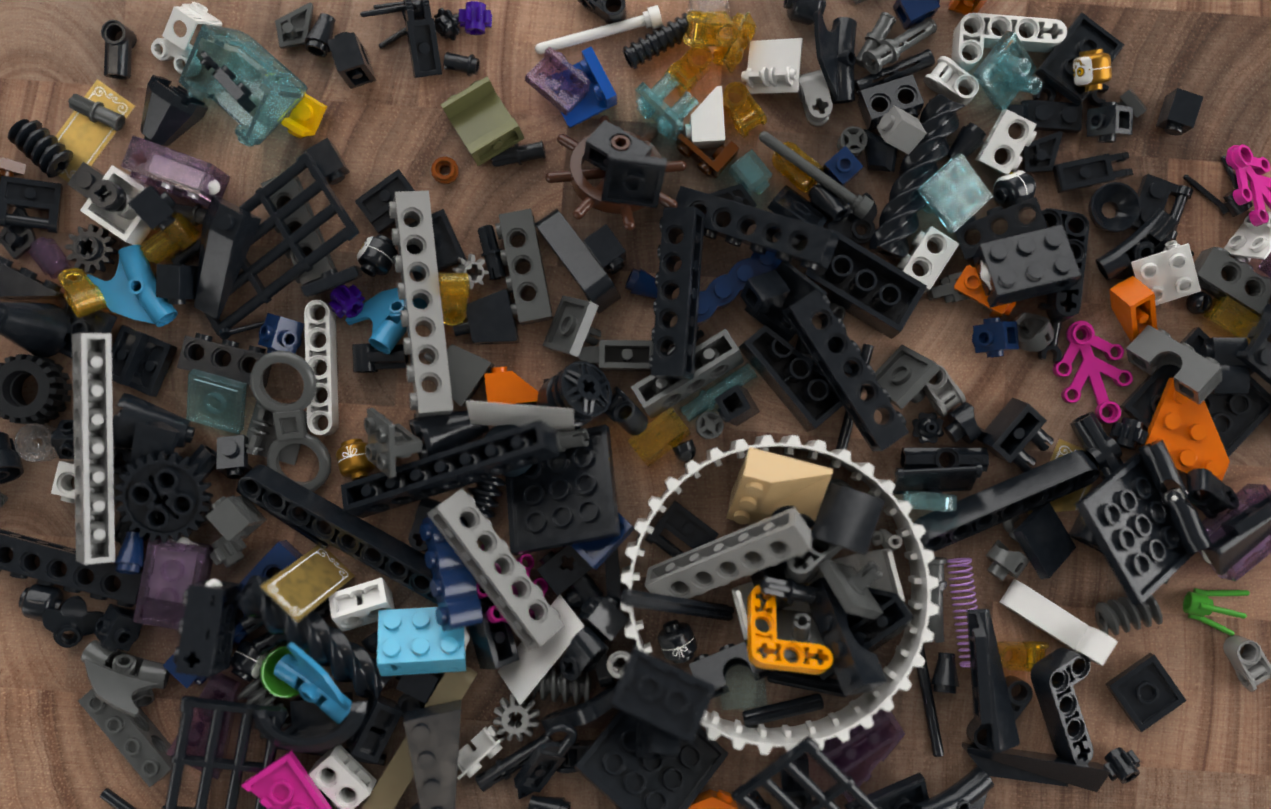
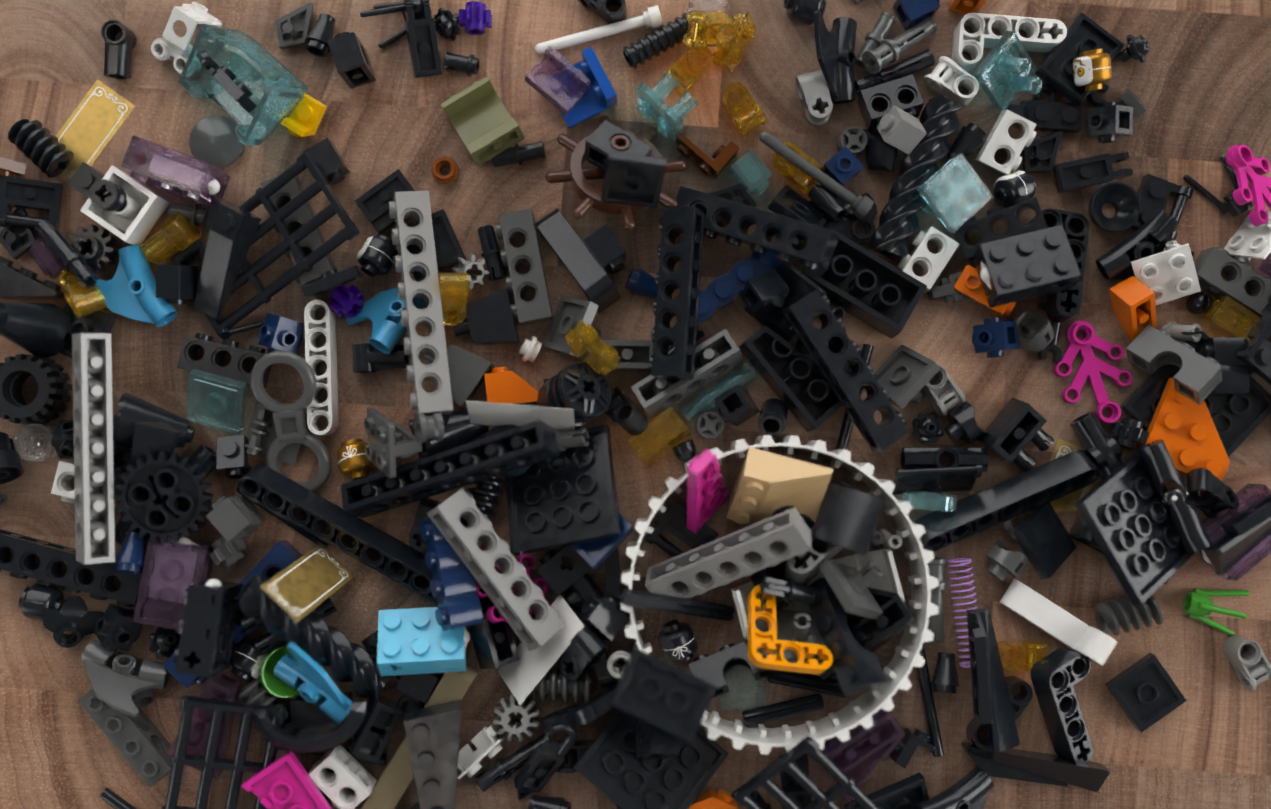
(72, 261): none -> black pin
(96, 112): dark grey axle -> none
(140, 360): black slope -> none
(154, 208): black brick -> none
(164, 642): none -> black plant
(168, 111): black cone -> none
(215, 141): none -> dark grey dish
(360, 604): white brick -> none
(429, 427): none -> dark grey wheel
(530, 349): none -> white plate
(584, 338): none -> clear yellow hinge
(704, 490): none -> dark pink wing
(707, 122): white slope -> none
(773, 66): white hinge -> none
(773, 416): none -> black brick
(908, 744): none -> black bracket
(1122, 765): black gear -> none
(1136, 48): none -> black plant
(1179, 112): black brick -> none
(1182, 332): none -> light grey pin

